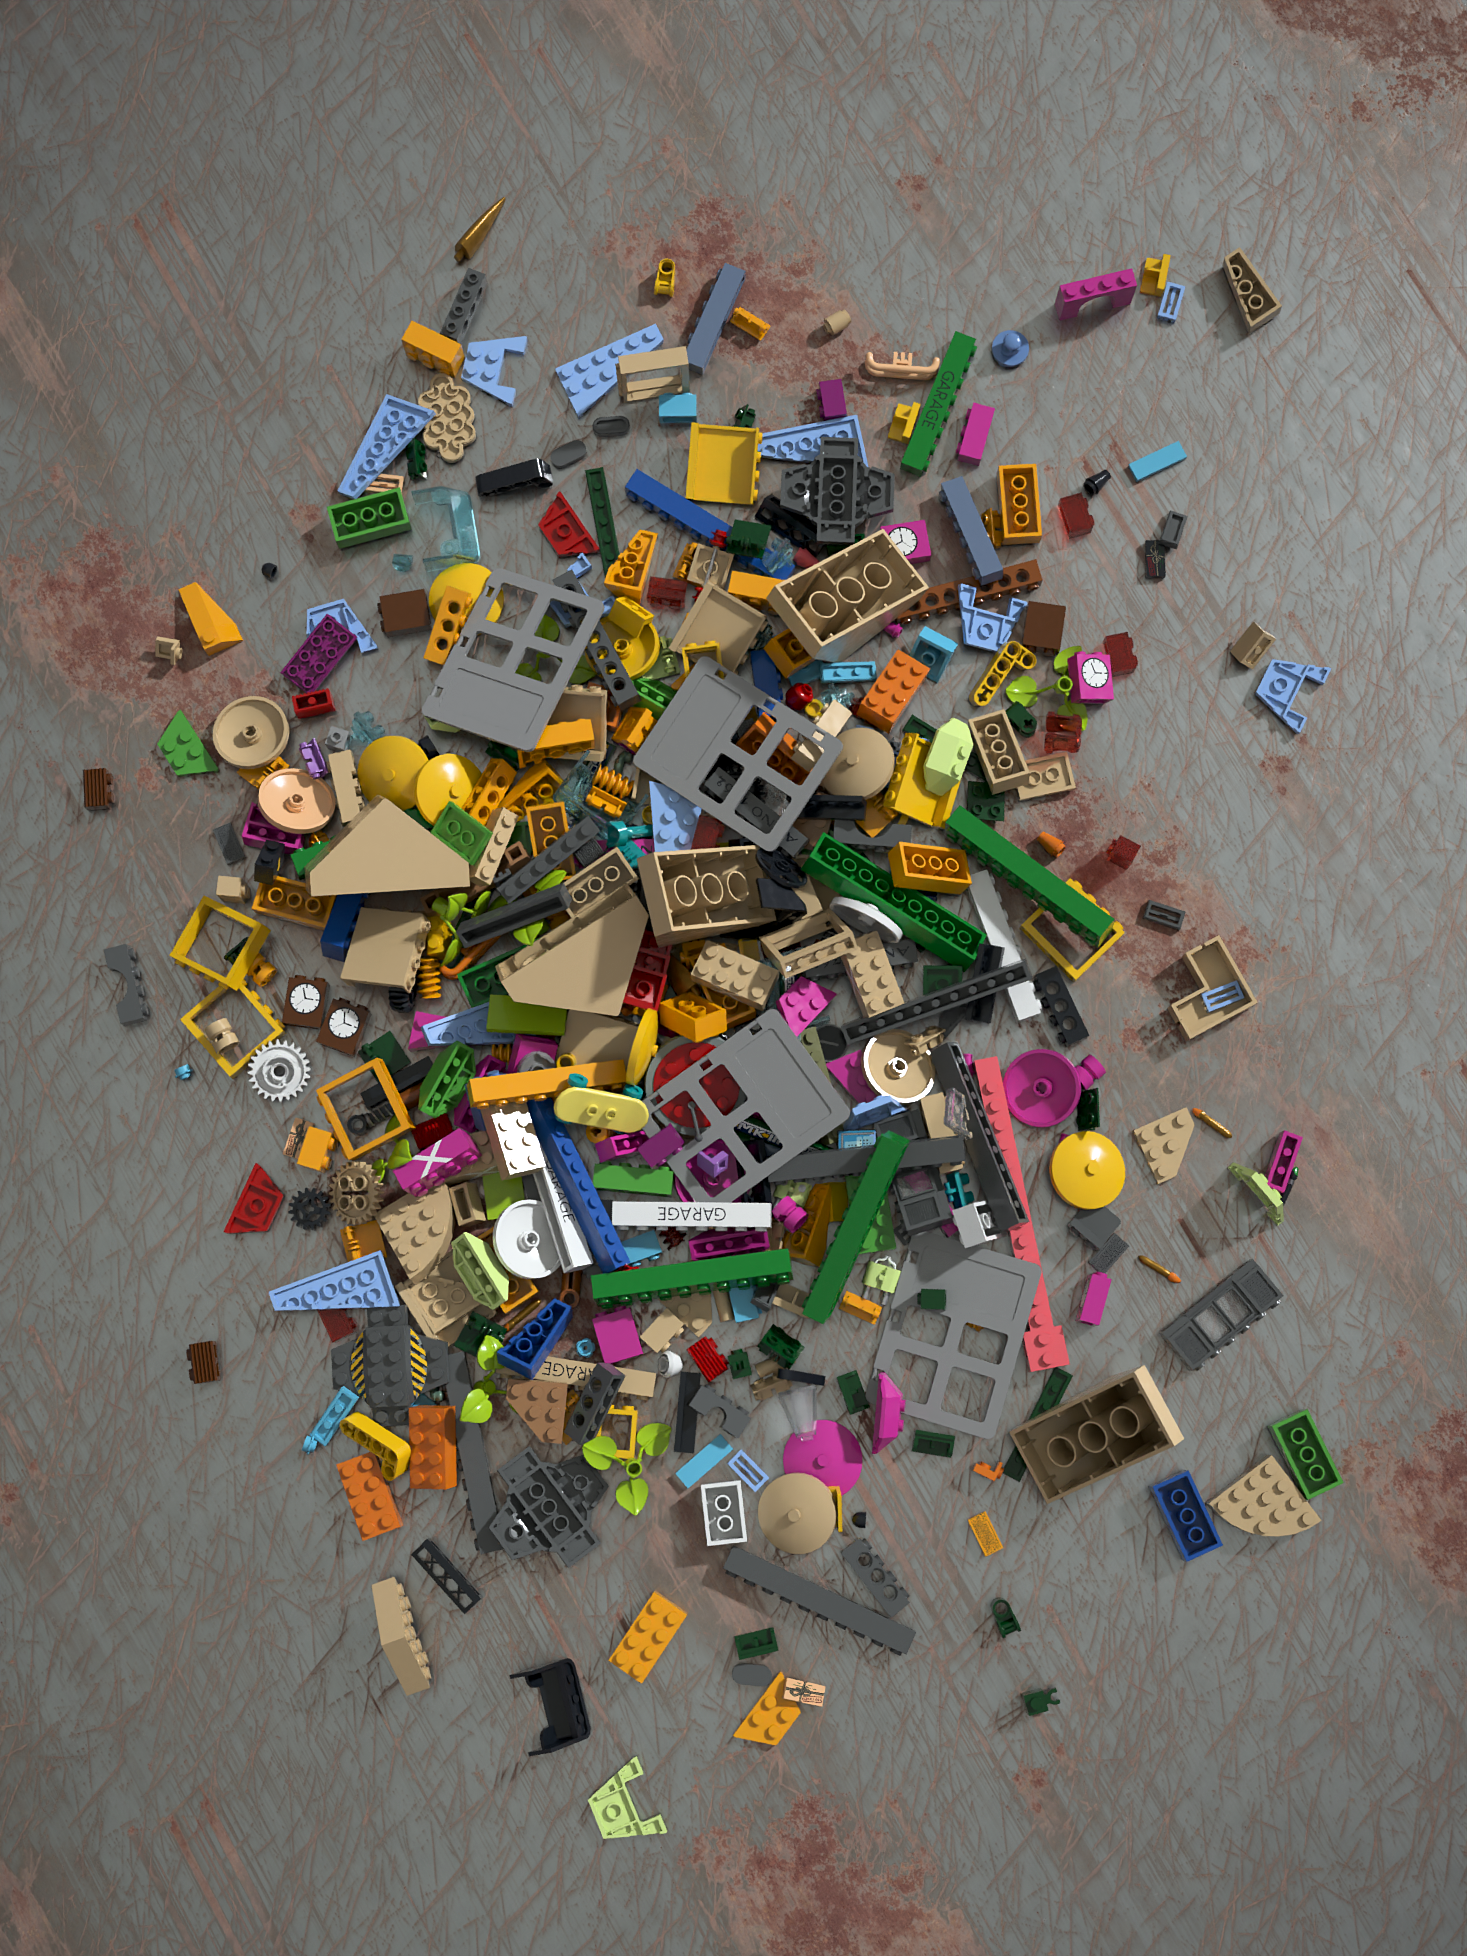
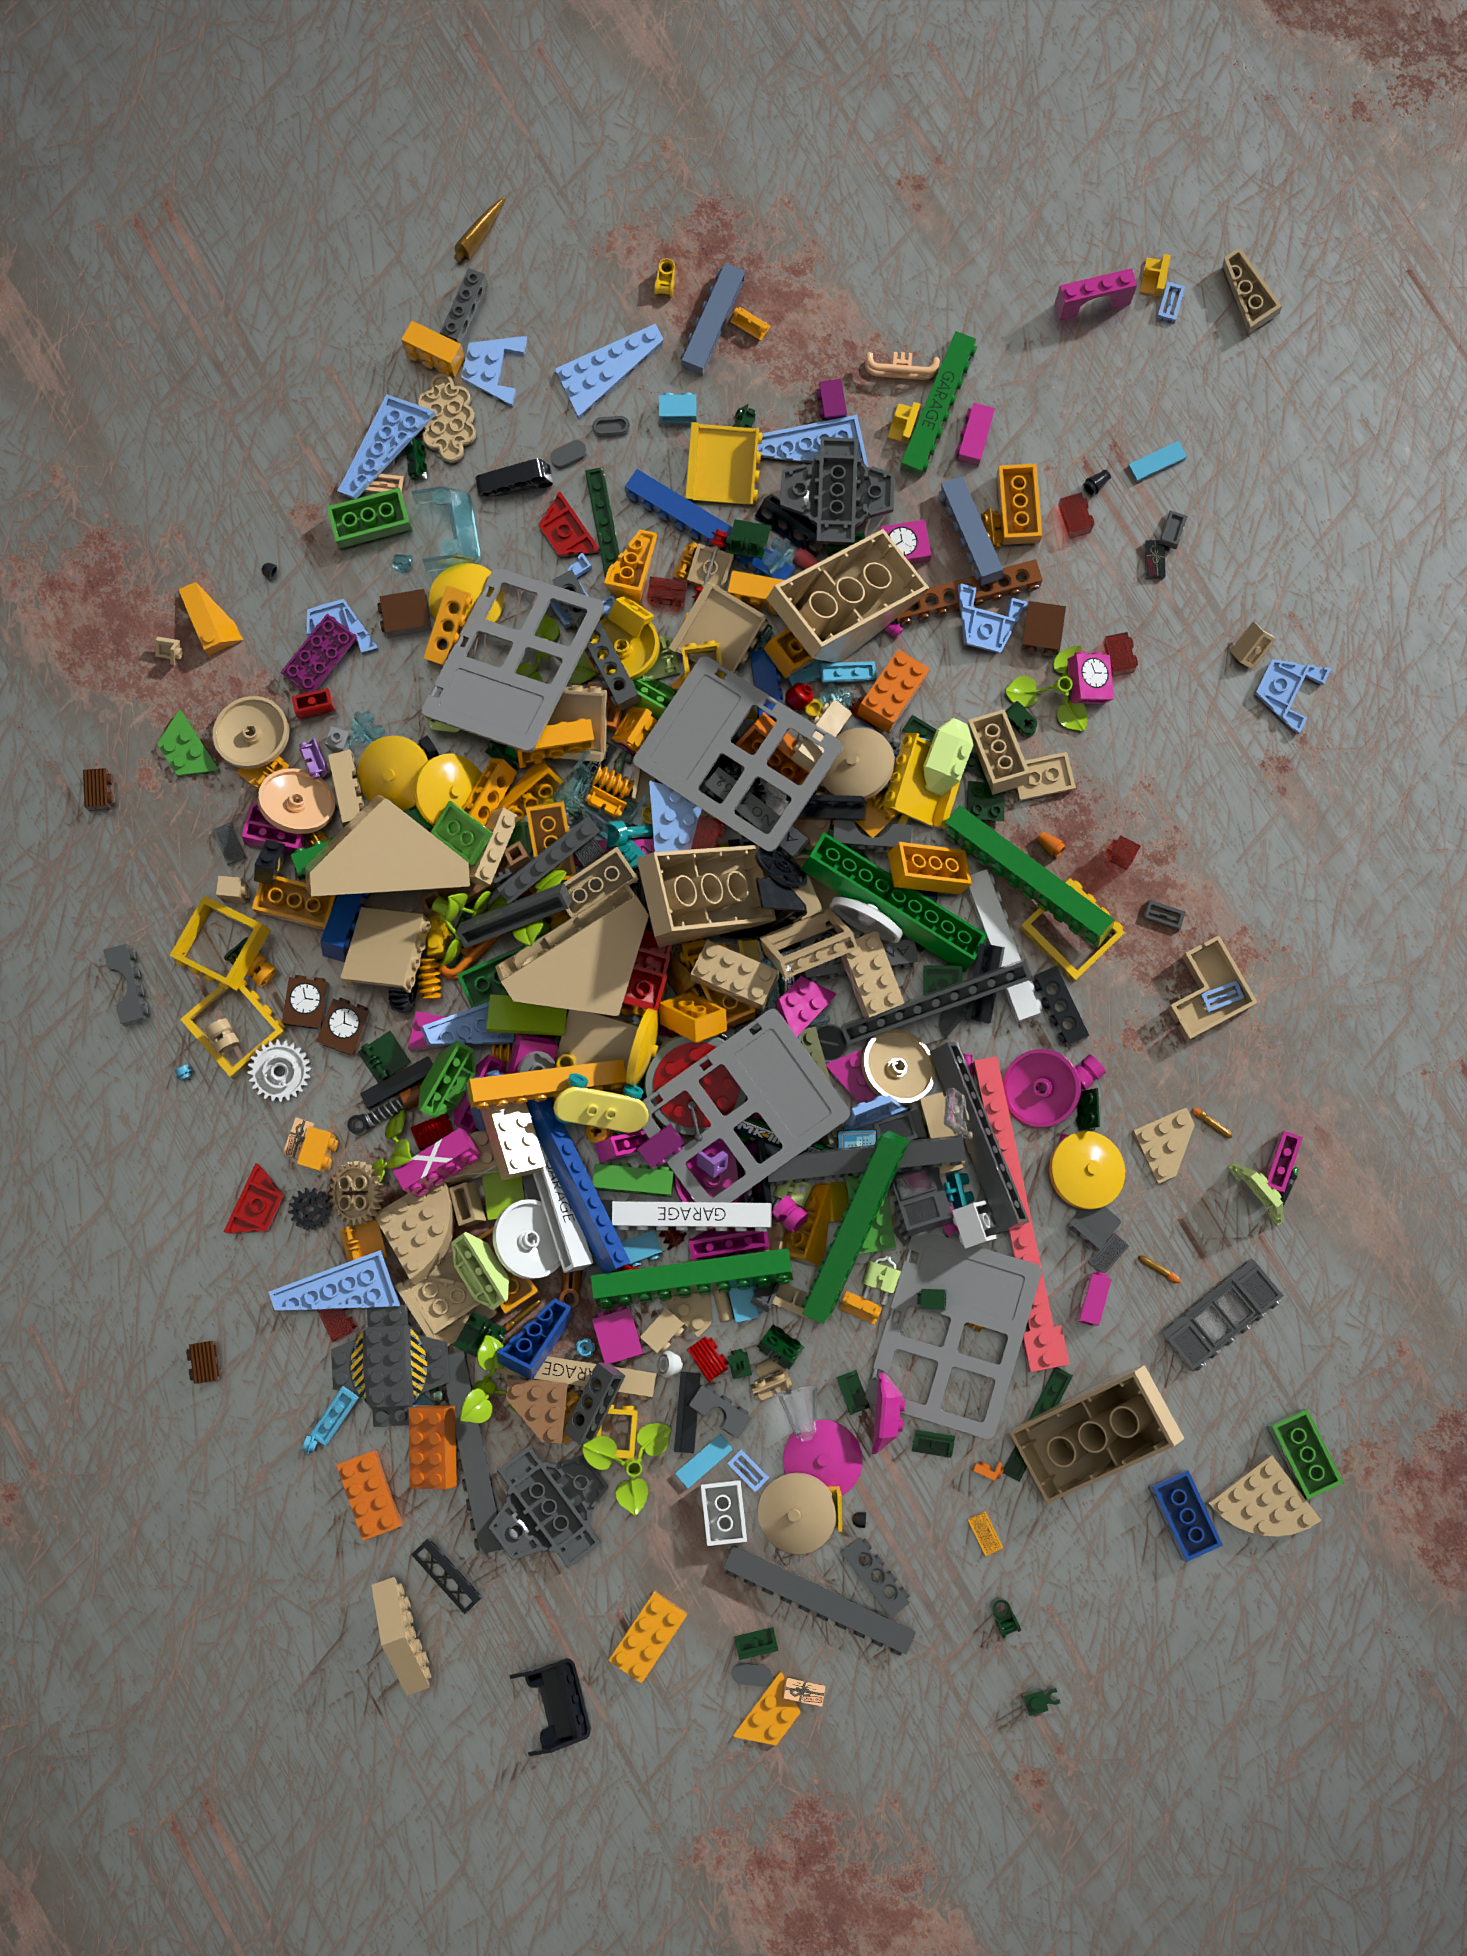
(380, 1442): yellow beam -> none
(393, 1097): light orange window -> none
(615, 1808): yellowish green wing -> none
(650, 362): tan window -> none
(801, 1377): black beam -> none
(837, 322): tan brick -> none
(932, 1036): tan hinge -> none
(933, 651): medium azure slope -> none
(997, 675): yellow beam -> none
(1010, 348): medium blue plate -> none
(1060, 742): clear red piece -> none

